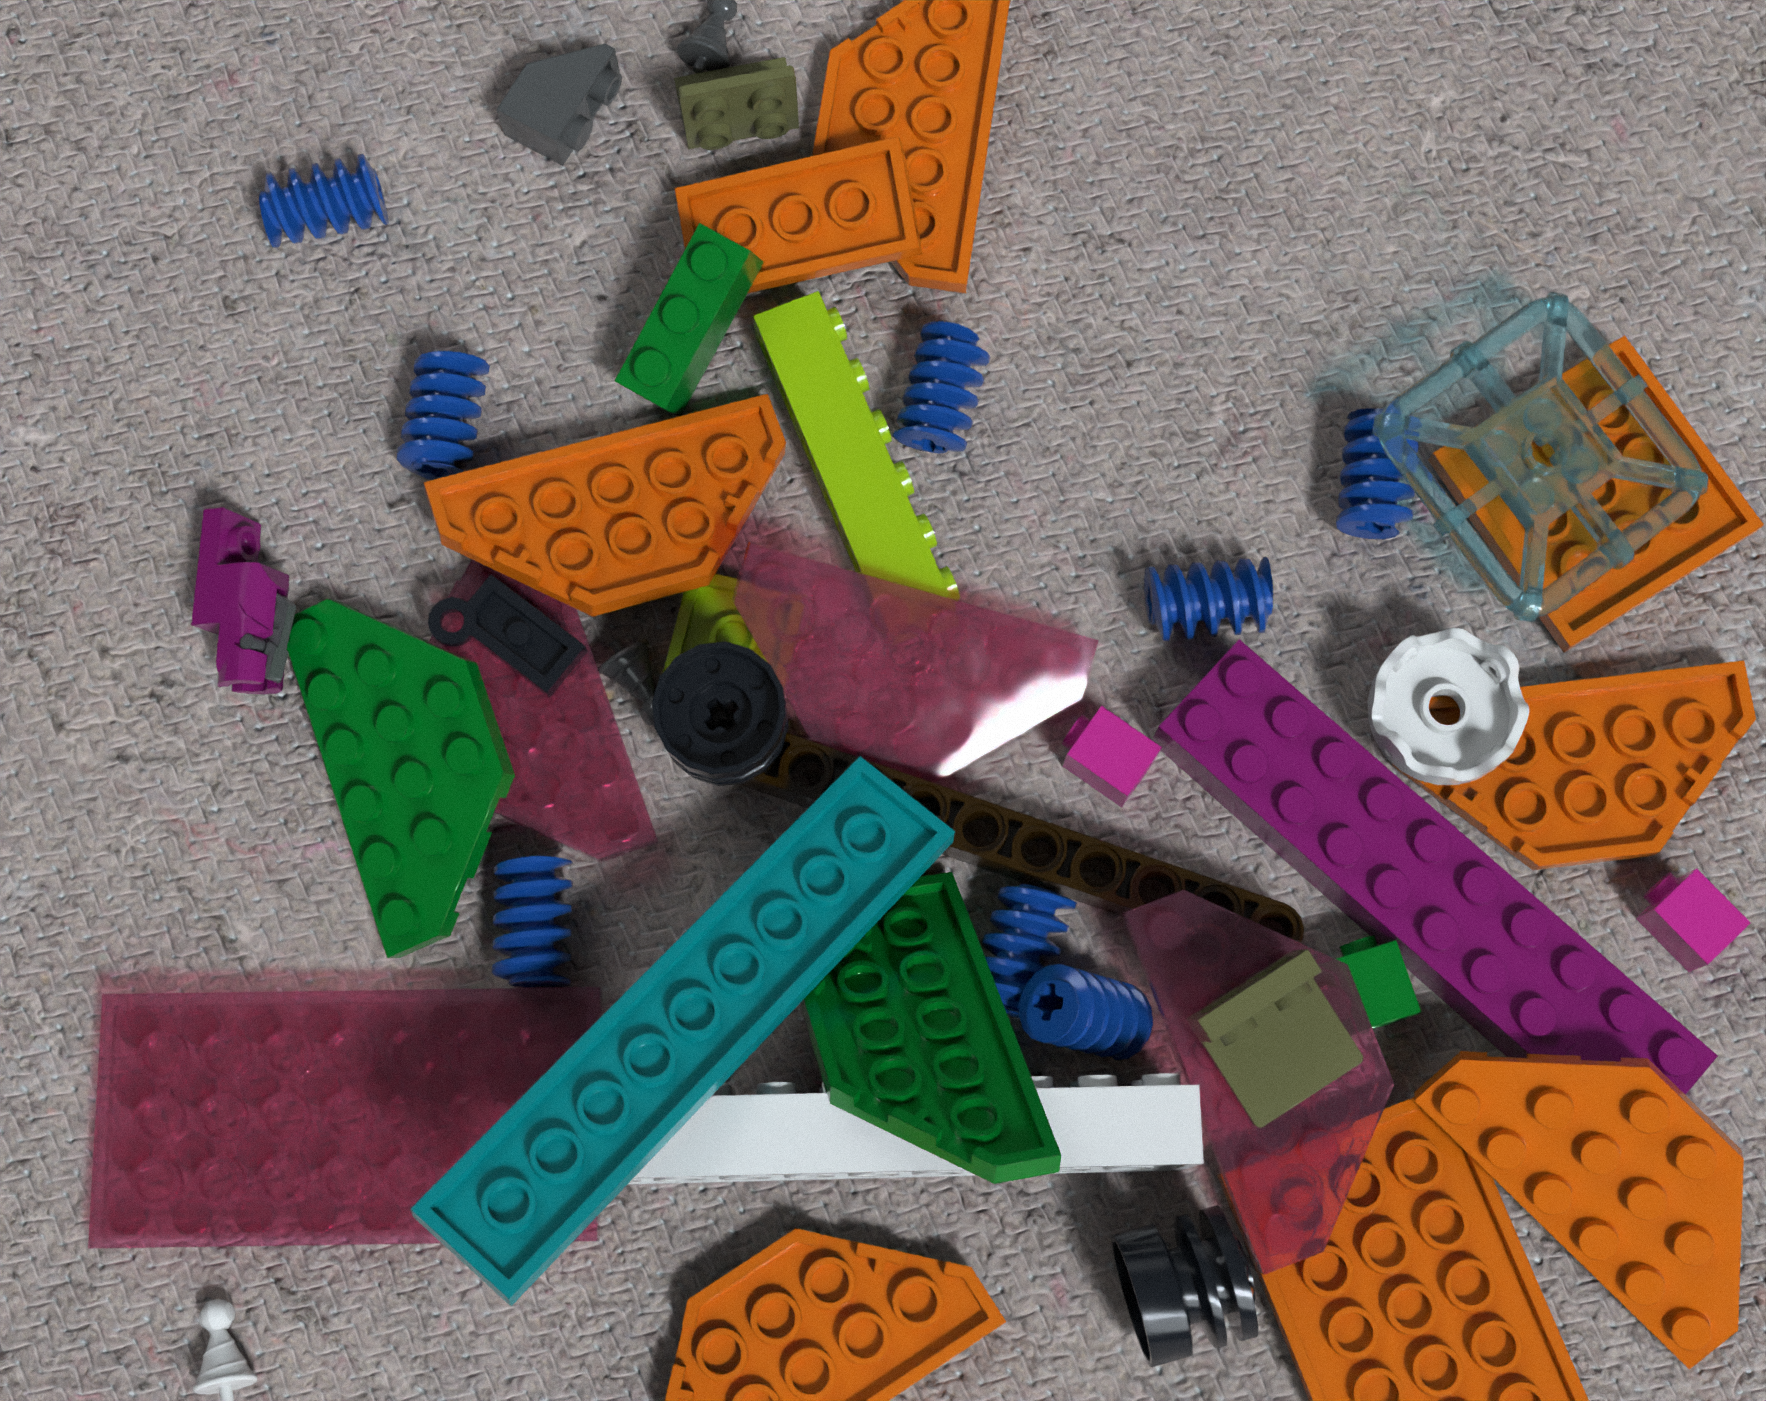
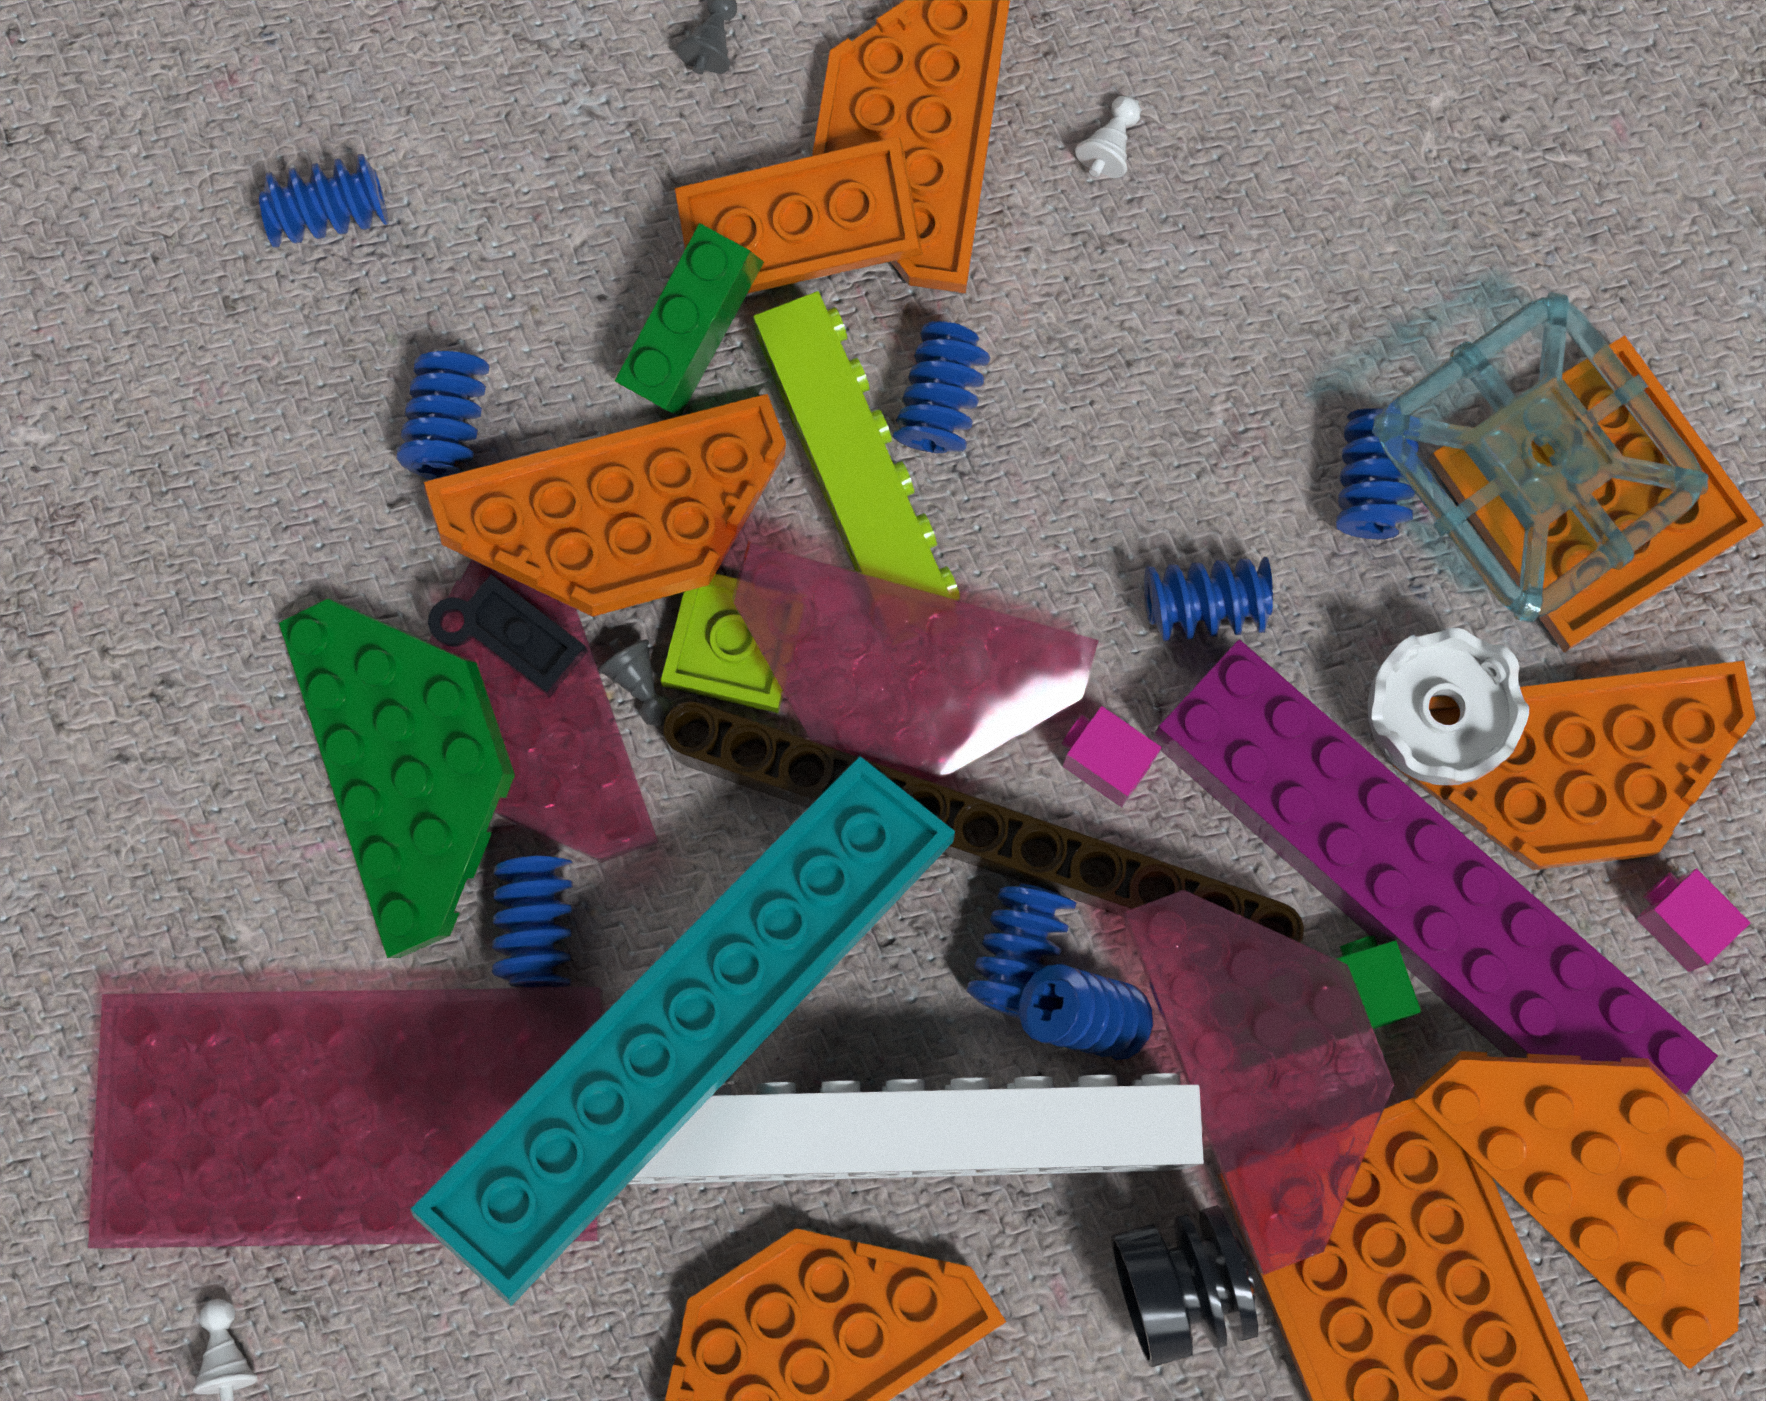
(242, 604): magenta plate -> none
(558, 98): dark grey slope -> none
(728, 679): black wheel -> none
(738, 103): olive bracket -> none
(924, 1044): green plate -> none
(1106, 148): none -> white piece
(1276, 1038): olive bracket -> none

